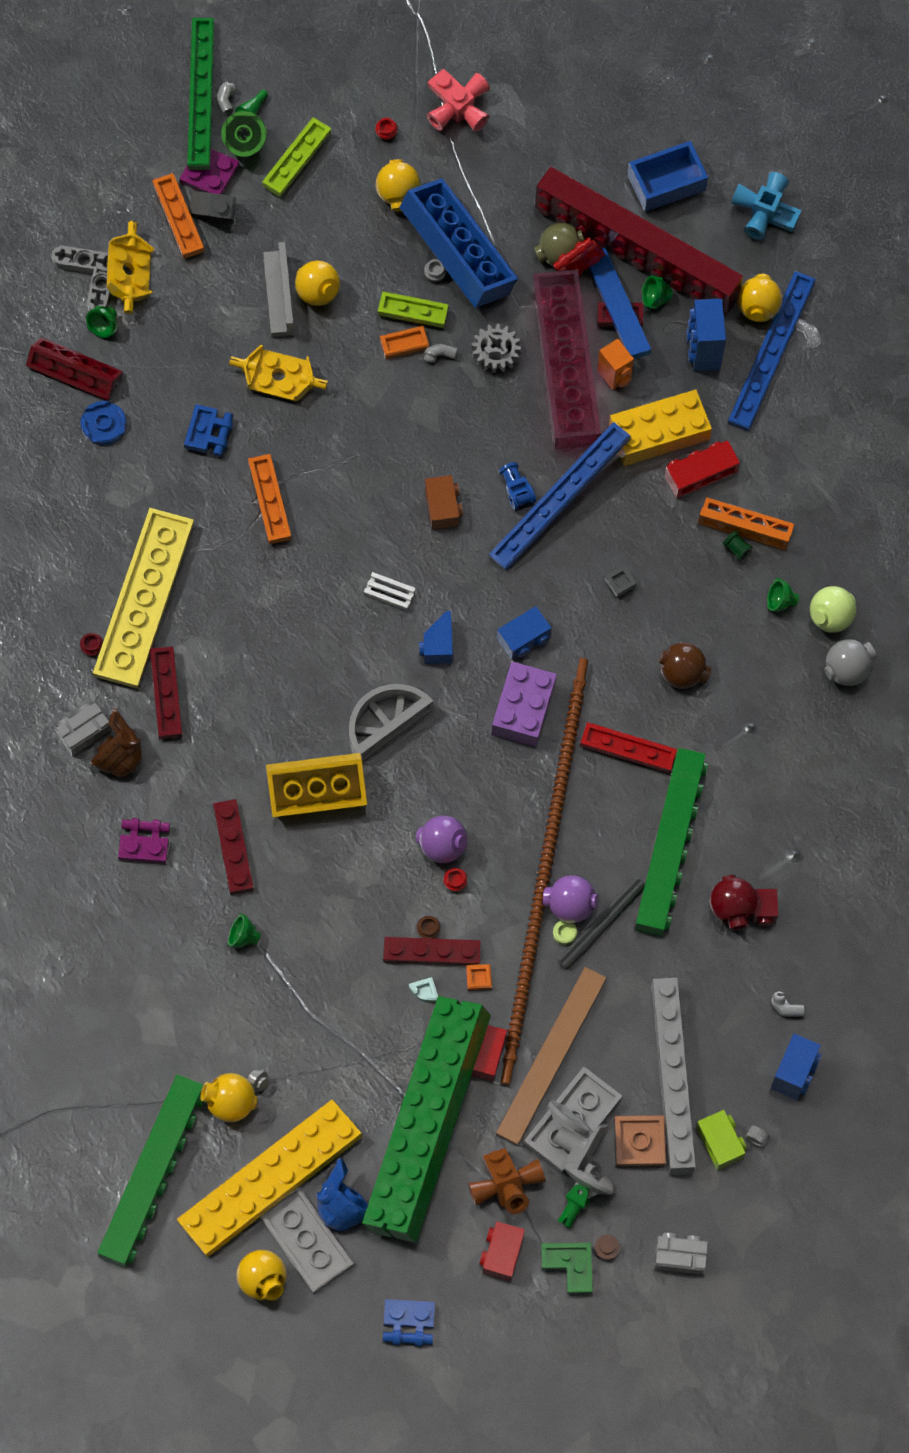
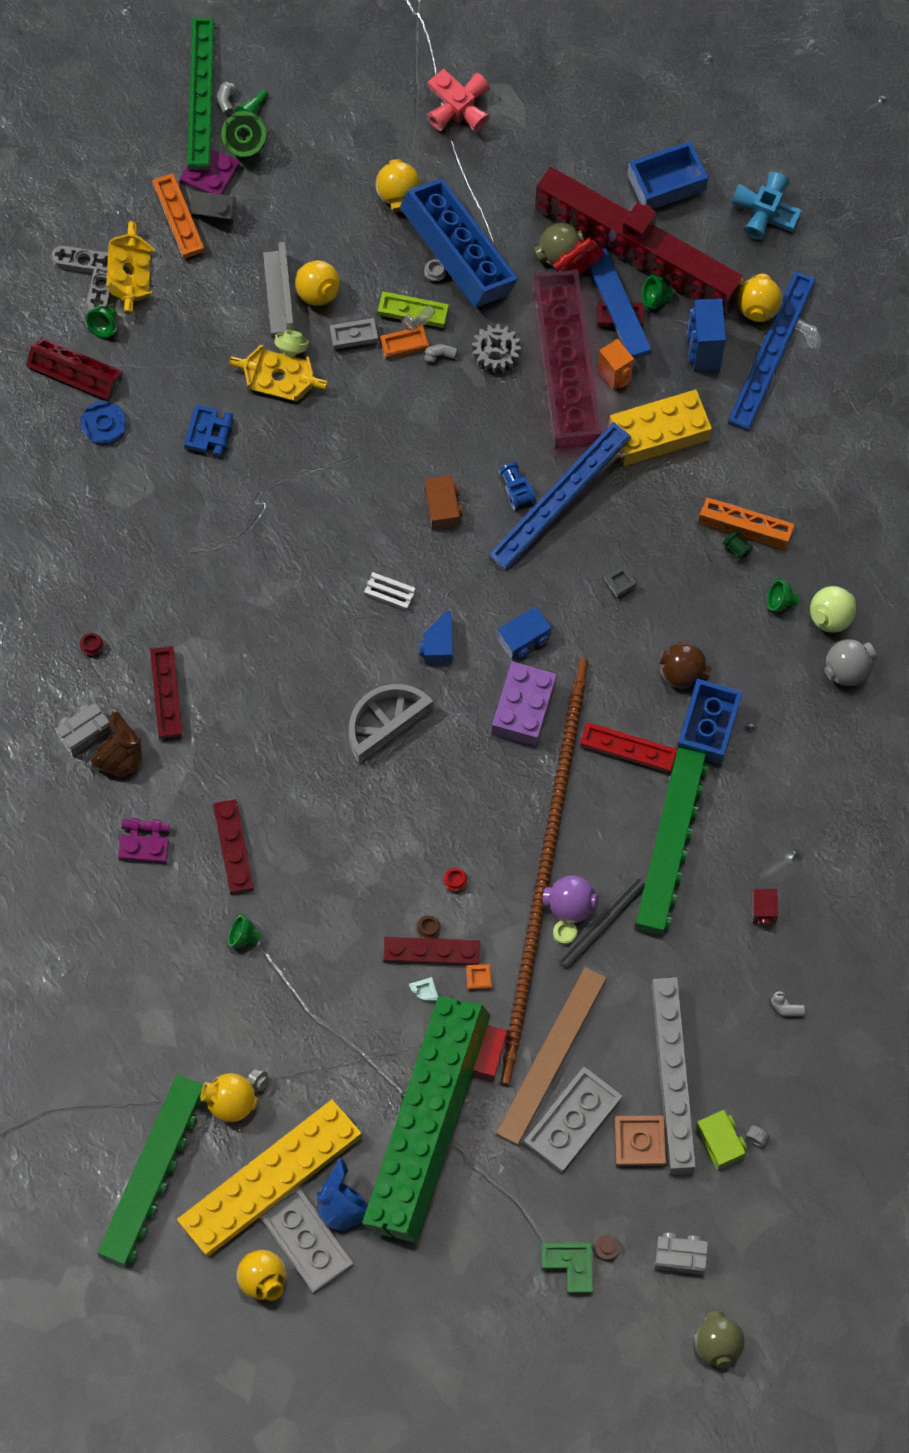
(143, 598): light yellow plate -> none
(269, 499): orange plate -> none
(291, 343): none -> yellowish green plate
(296, 157): lime plate -> none
(316, 784): yellow brick -> none
(353, 333): none -> light grey plate
(386, 129): red plate -> none
(408, 1314): blue plate -> none
(420, 320): none -> clear arm
(442, 839): medium lavender brick -> none
(503, 1250): red brick -> none
(506, 1181): dark orange brick -> none
(581, 1144): light grey piece -> none
(639, 222): none -> dark red brick
(702, 468): red brick -> none
(710, 720): none -> blue brick
(719, 1340): none -> olive brick
(733, 901): dark red brick -> none
(793, 1073): blue brick -> none

